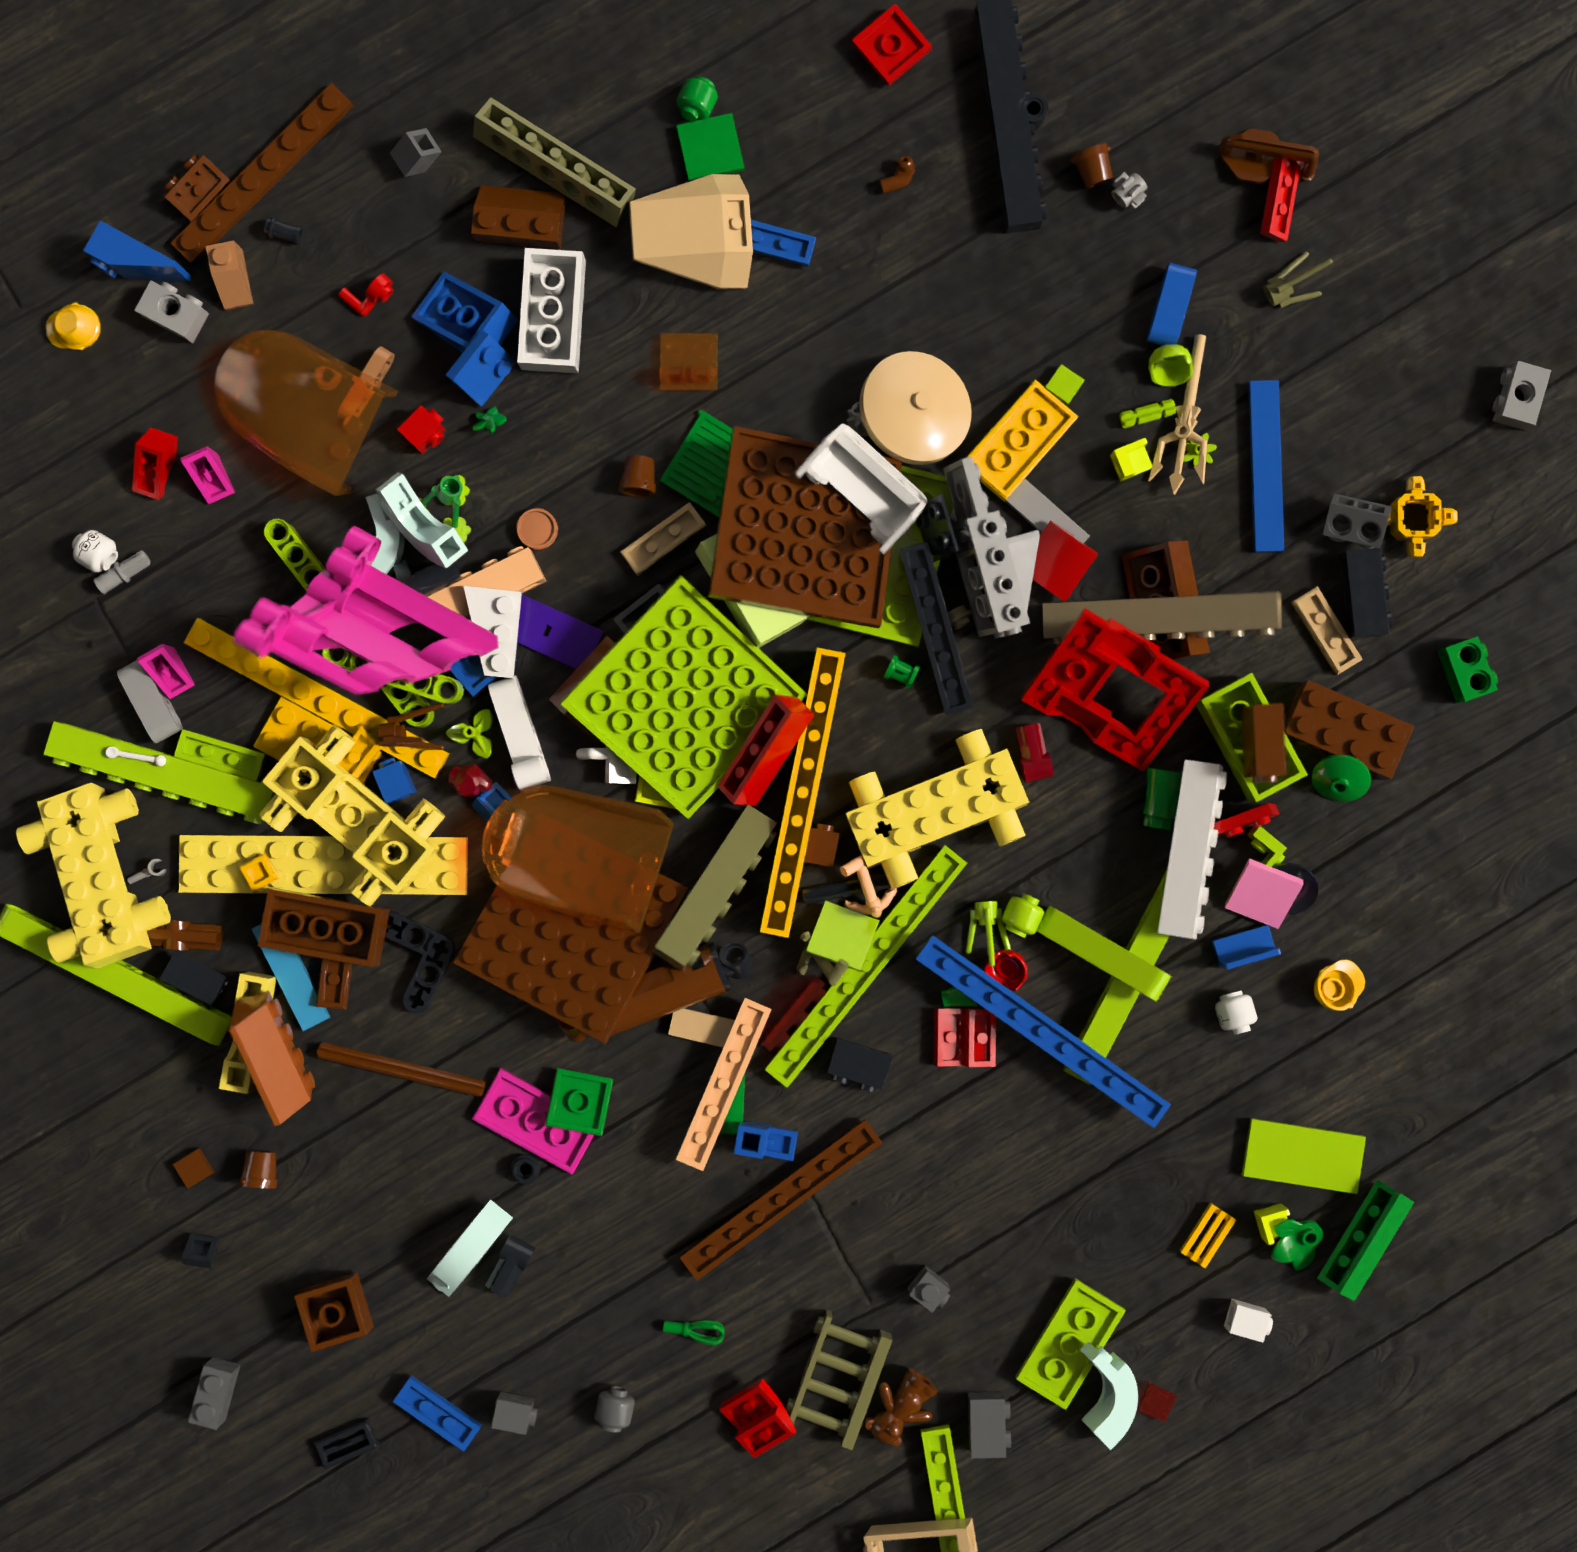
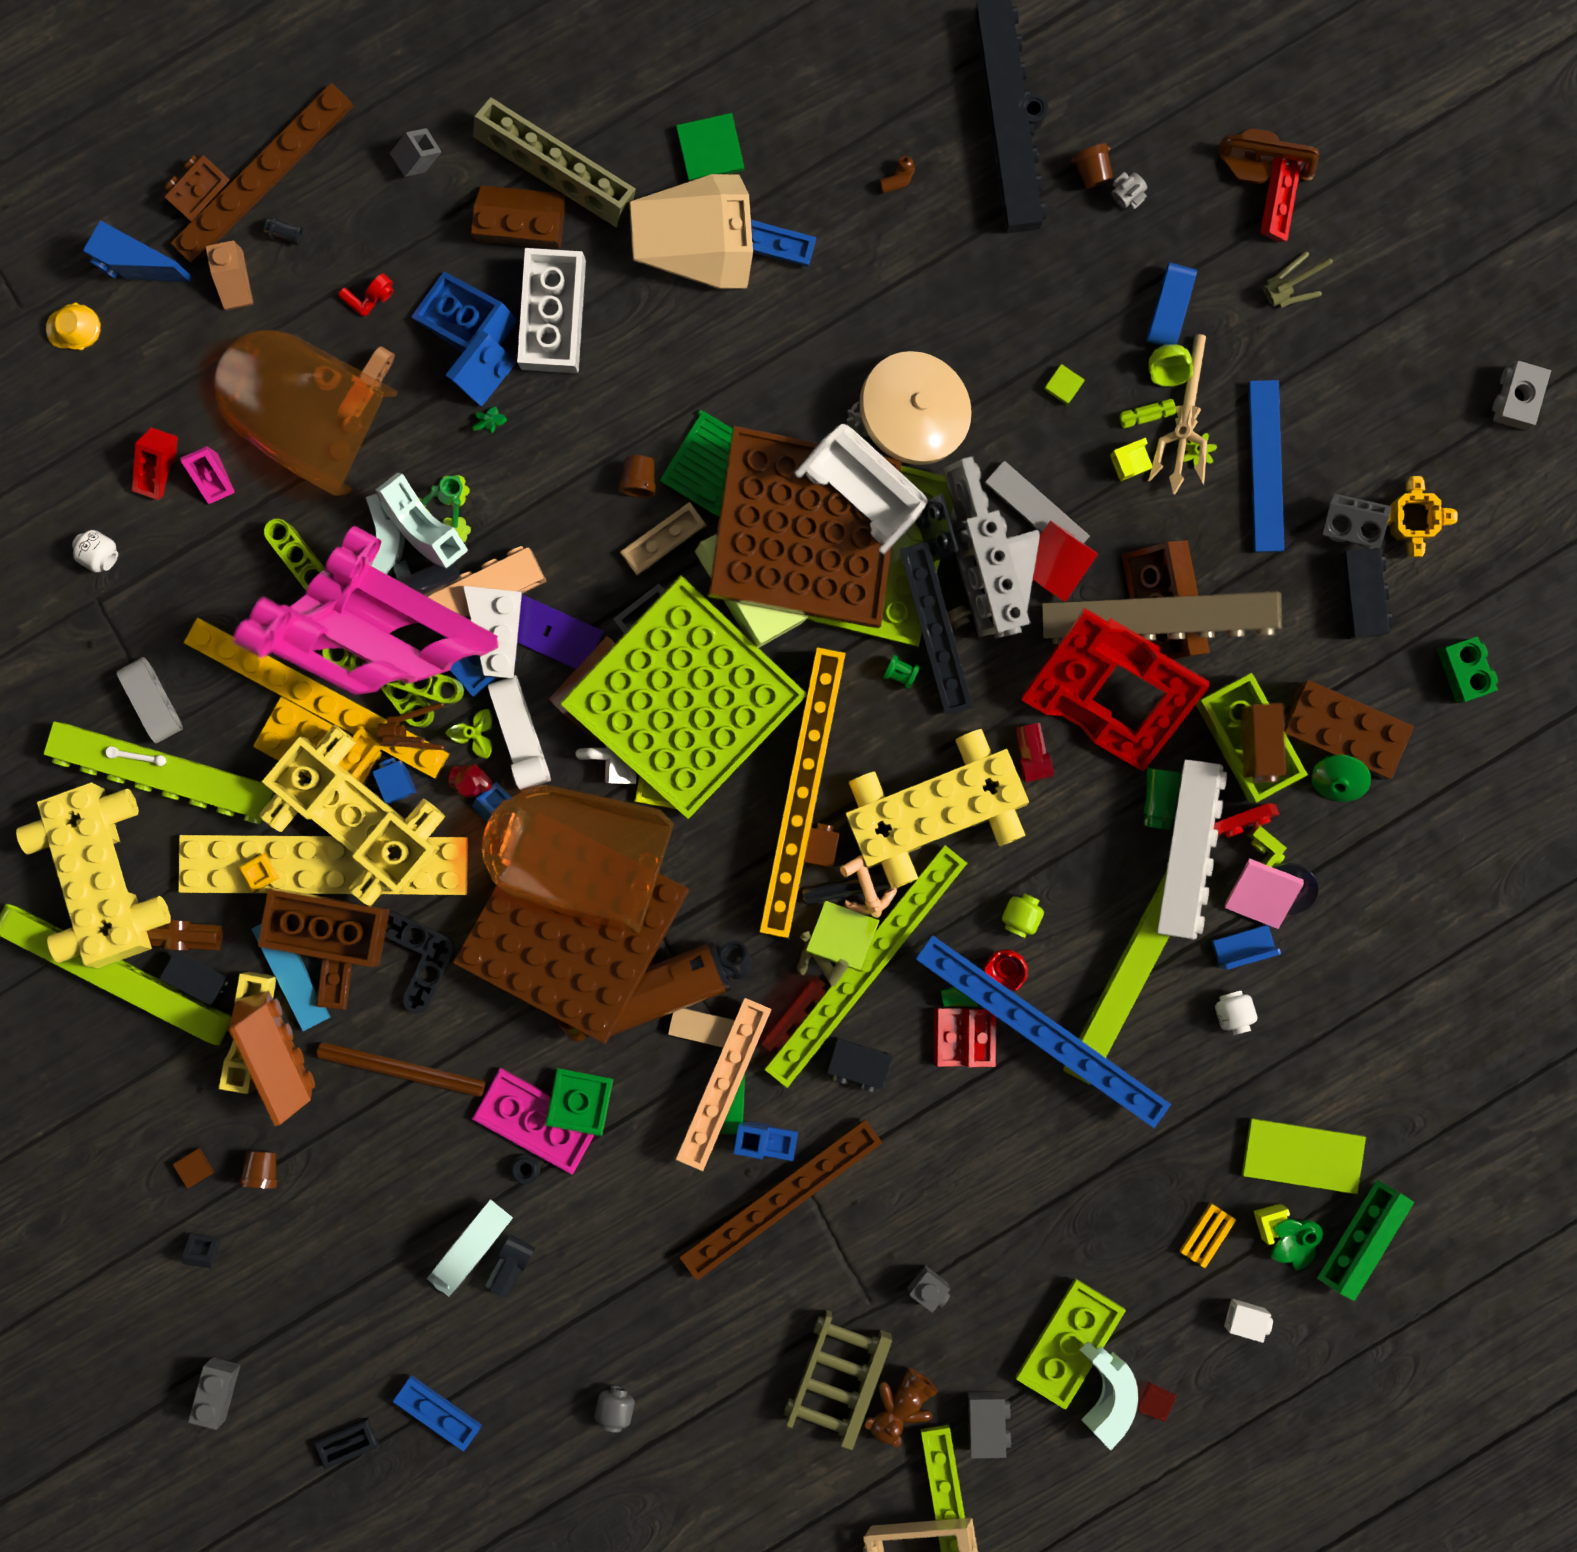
(122, 572): light grey axle -> none
(146, 872): light grey hand -> none
(155, 306): light grey brick -> none
(166, 670): dark pink slope -> none
(220, 755): lime plate -> none
(334, 1311): reddish brown brick -> none
(423, 429): red brick -> none
(514, 1413): dark grey brick -> none
(537, 528): nougat piece -> none
(685, 1330): green piece -> none
(689, 362): clear orange hinge -> none
(697, 98): green head -> none
(715, 887): olive brick -> none
(758, 1417): red slope -> none
(765, 750): red brick -> none
(891, 45): red plate -> none
(987, 914): lime plant -> none
(1021, 439): yellow tile -> none
(1103, 953): lime beam -> none
(1326, 630): tan tile -> none
(1339, 985): yellow hat -> none

